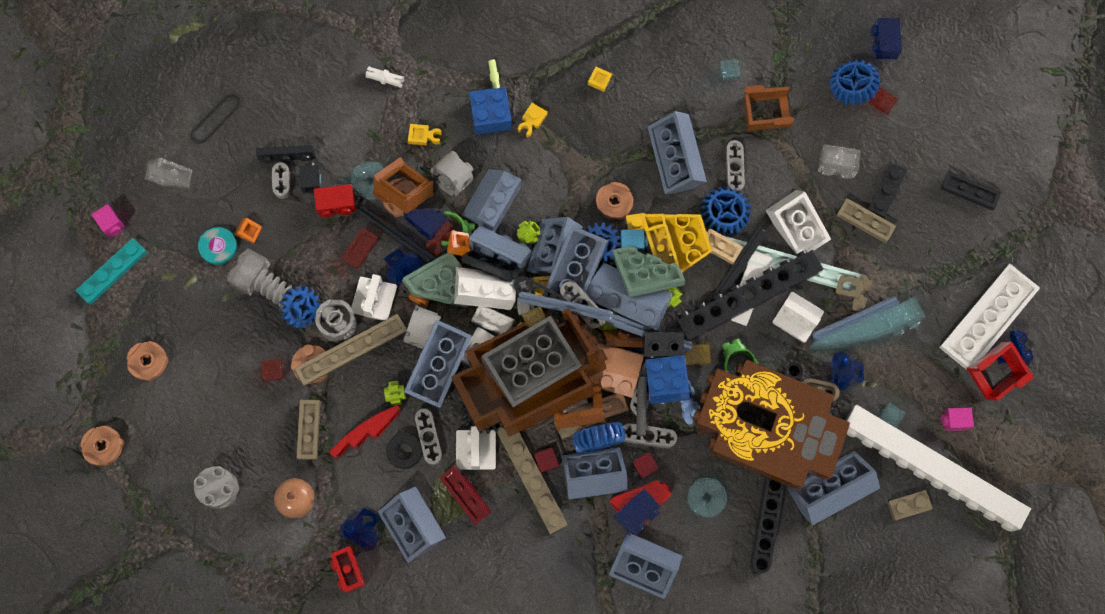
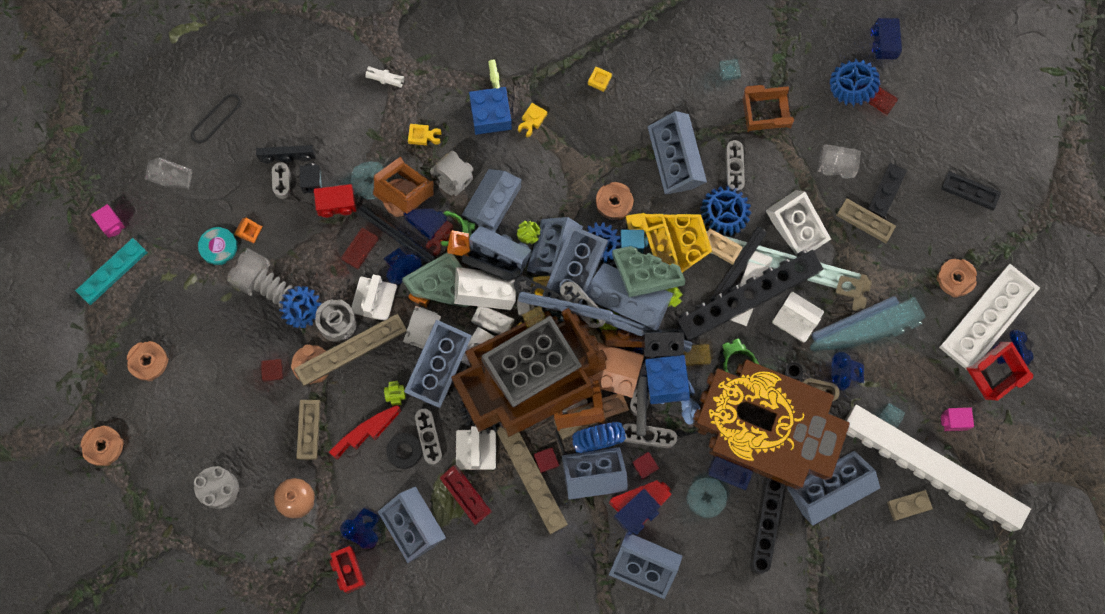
(729, 472): none -> clear blue brick
(956, 288): none -> nougat plate

